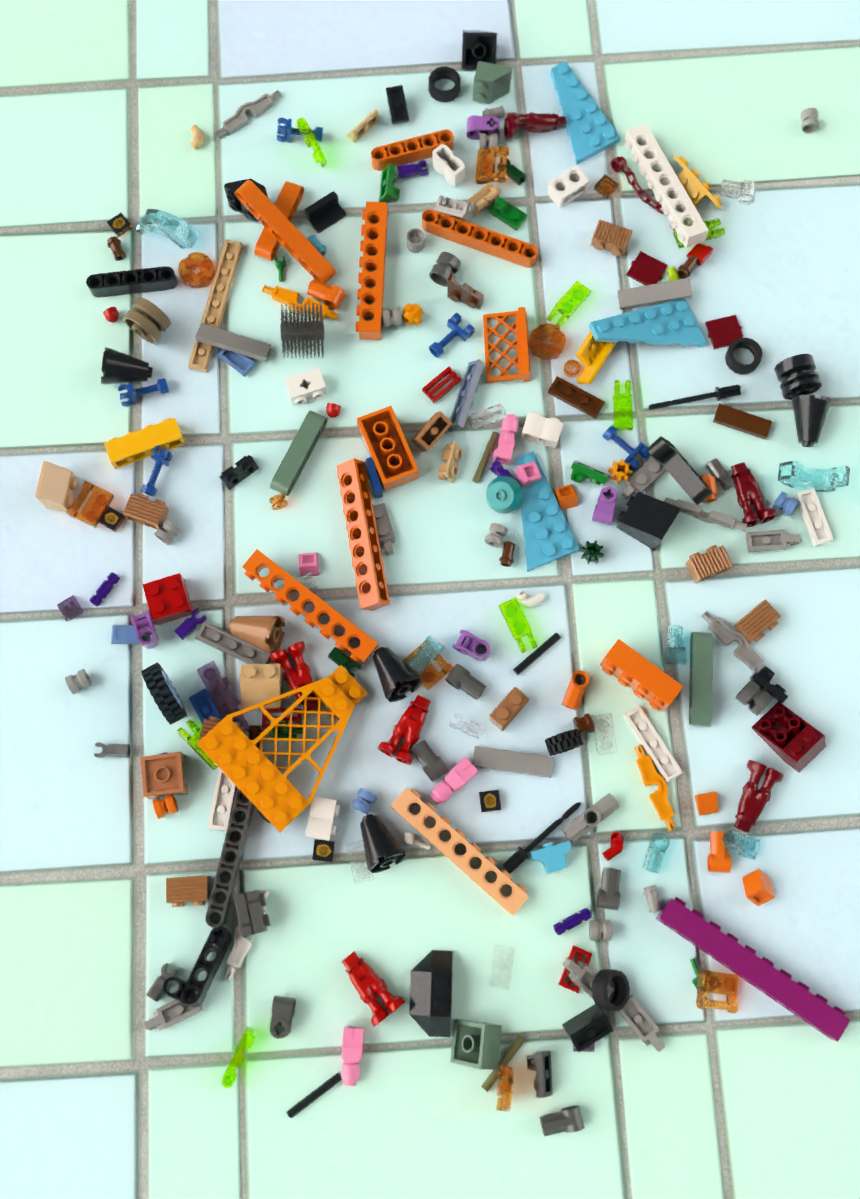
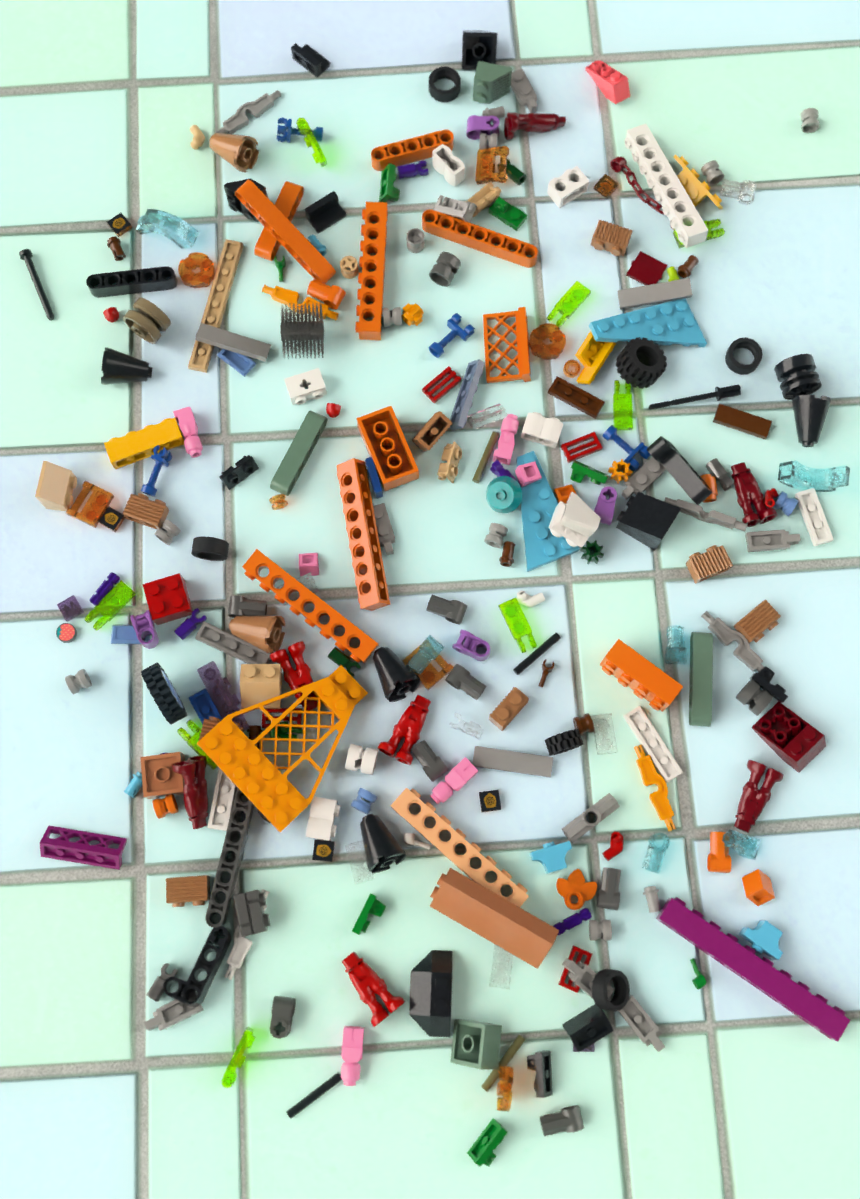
(26, 255): none -> black bar
(66, 633): none -> tile
(81, 851): none -> magenta fence
(110, 605): none -> clear neon green hinge
(113, 750): flat silver bar -> none
(131, 393): blue bar -> none
(135, 785): none -> medium azure pin
(189, 429): none -> bright pink piece
(194, 789): none -> dark red piece
(210, 548): none -> black tyre
(235, 149): none -> medium nougat cone
(246, 607): none -> dark grey piece
(309, 59): none -> black panel
(349, 262): none -> tan wheel
(361, 759): none -> white wheel
(364, 126): tan slope -> none
(372, 907): none -> green hinge
(397, 104): black hinge -> none
(451, 610): none -> dark grey piece
(464, 293): reddish brown wing -> none
(490, 1138): none -> green hinge
(493, 917): none -> nougat brick
(522, 854): black piece -> none
(523, 90): none -> light grey hinge
(546, 670): none -> reddish brown hand
(567, 453): none -> red tile
(574, 521): none -> white piece
(574, 691): orange piece -> none
(576, 886): none -> orange plate
(585, 122): medium azure wing -> none
(610, 81): none -> coral slope
(641, 362): none -> black tyre
(702, 252): red slope -> none
(706, 803): orange slope -> none
(712, 173): none -> light grey wheel
(720, 984): clear orange plate -> none
(723, 331): dark red piece -> none
(764, 939): none -> medium azure brick
(769, 497): none -> red arm

